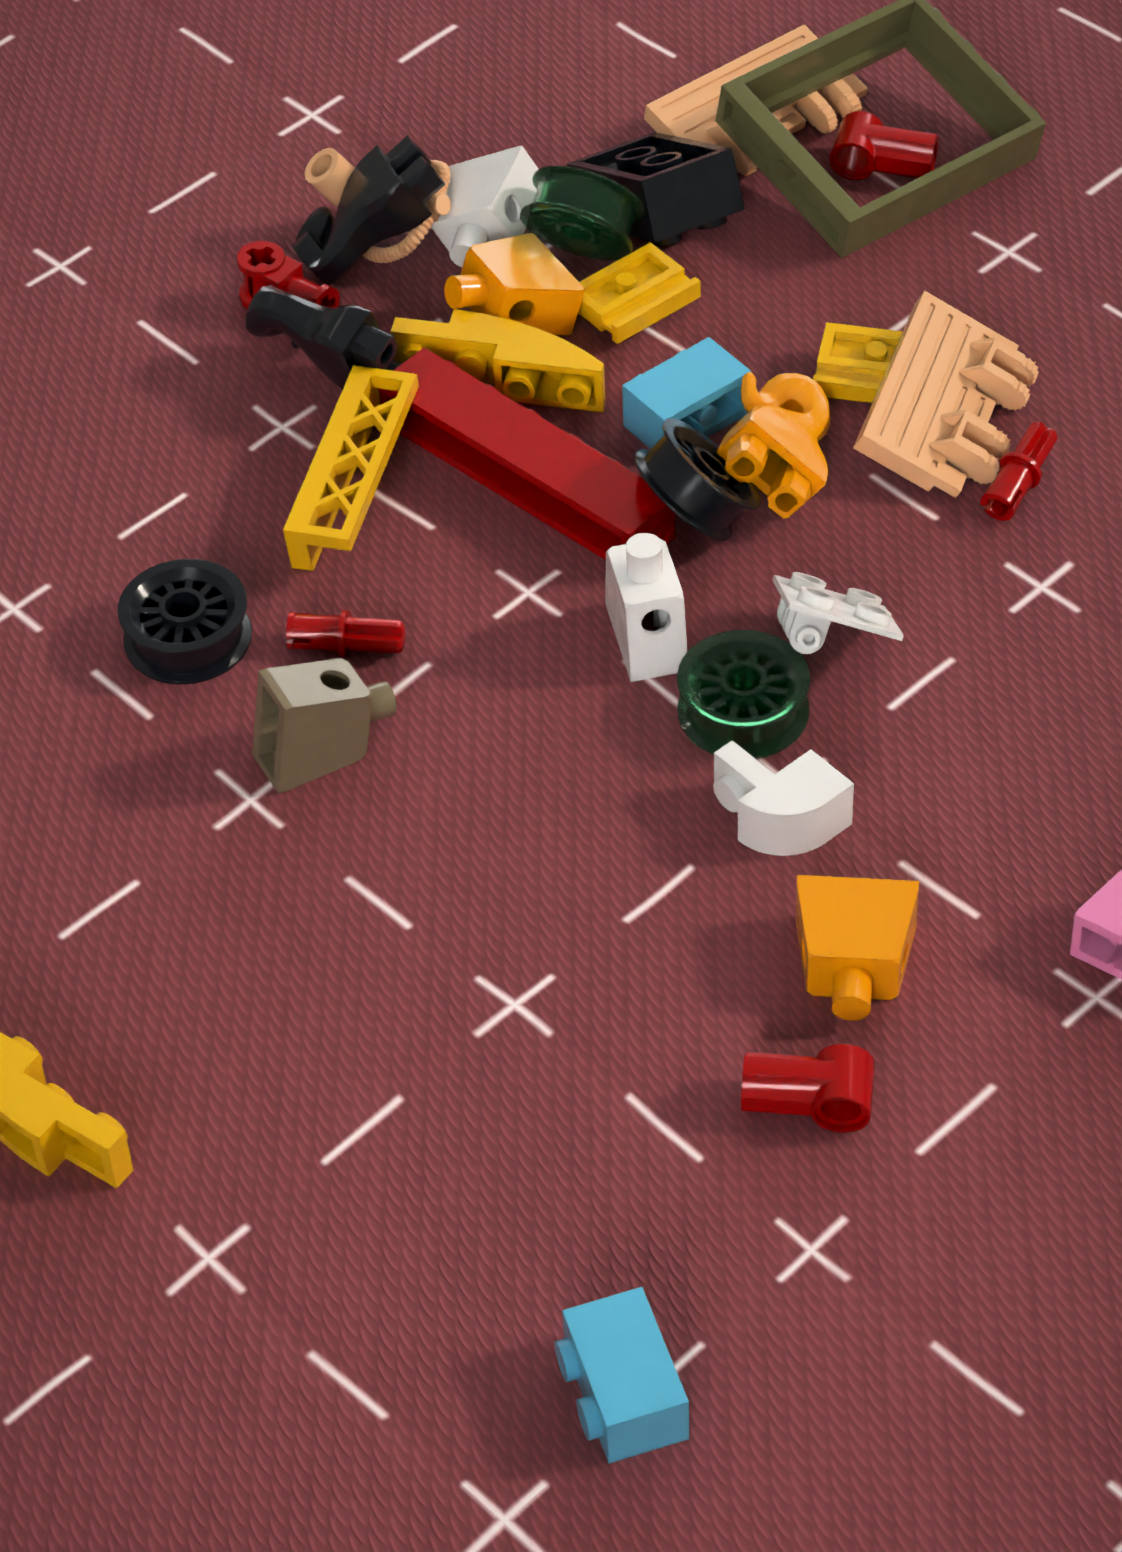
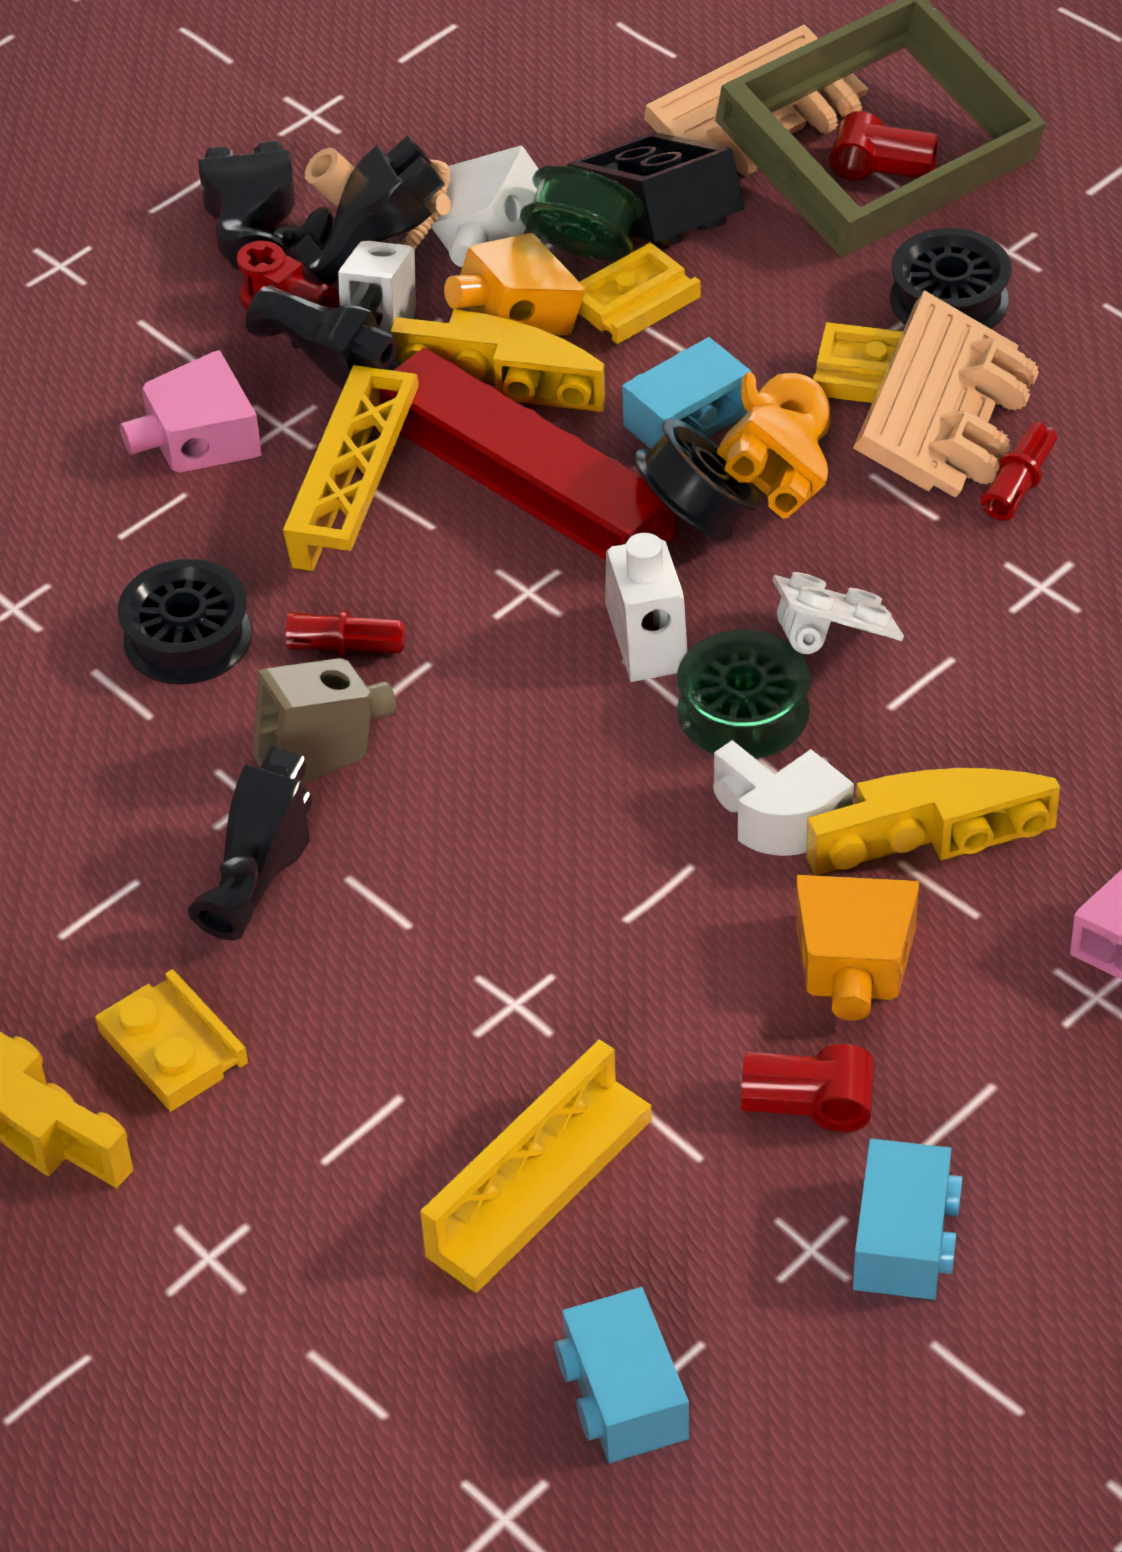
(171, 1040): none -> yellow plate
(195, 417): none -> bright pink torso
(248, 196): none -> black hips
(262, 838): none -> black hips
(380, 280): none -> white torso
(532, 1169): none -> yellow fence
(903, 1219): none -> medium azure brick
(946, 807): none -> yellow slope
(956, 268): none -> black wheel

